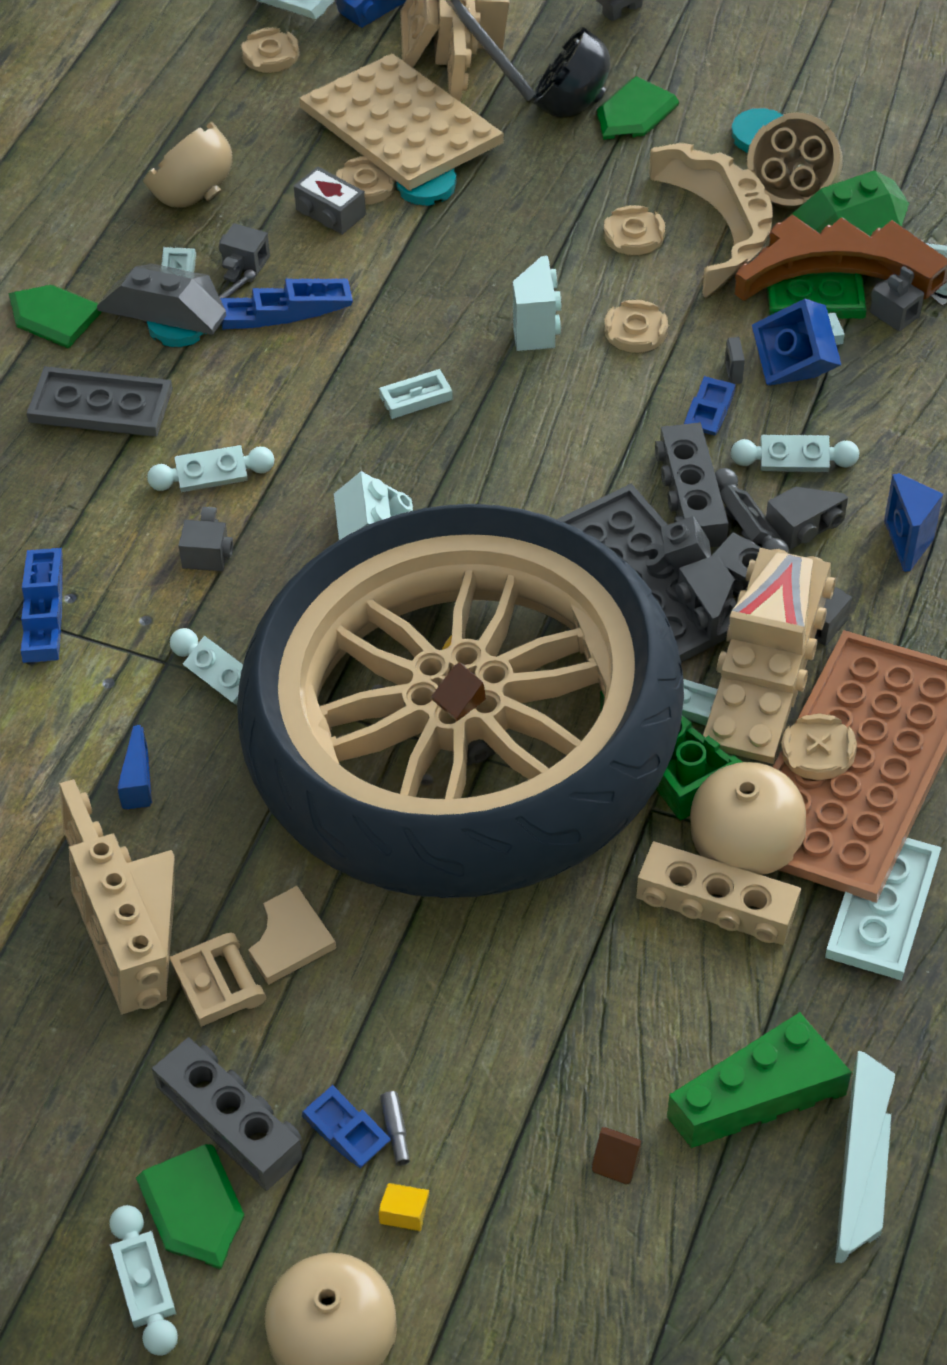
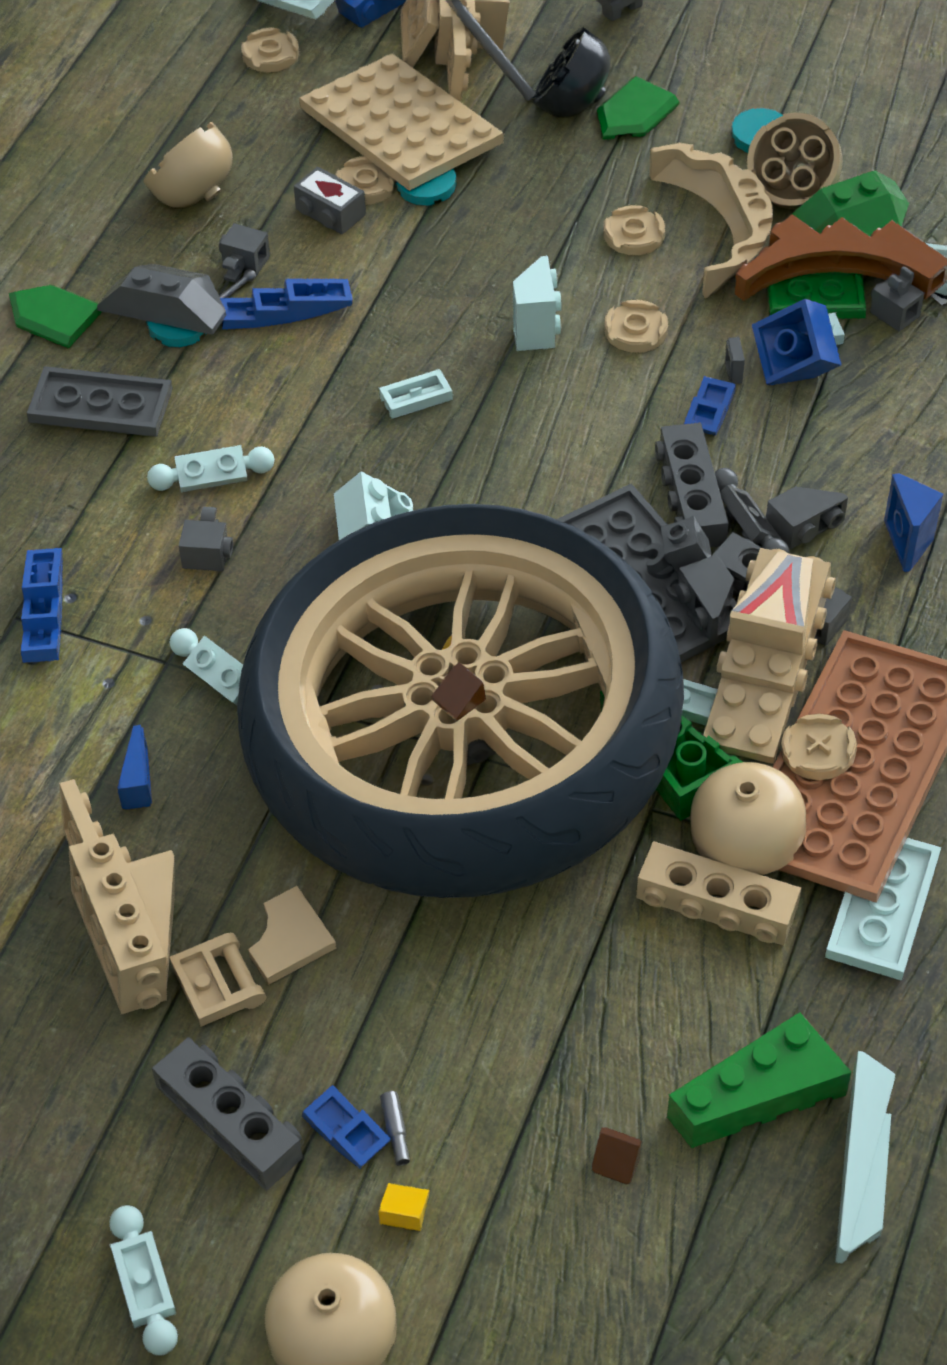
(179, 258): light aqua tile -> none
(193, 1205): green tile -> none
(795, 453): light aqua plate -> none

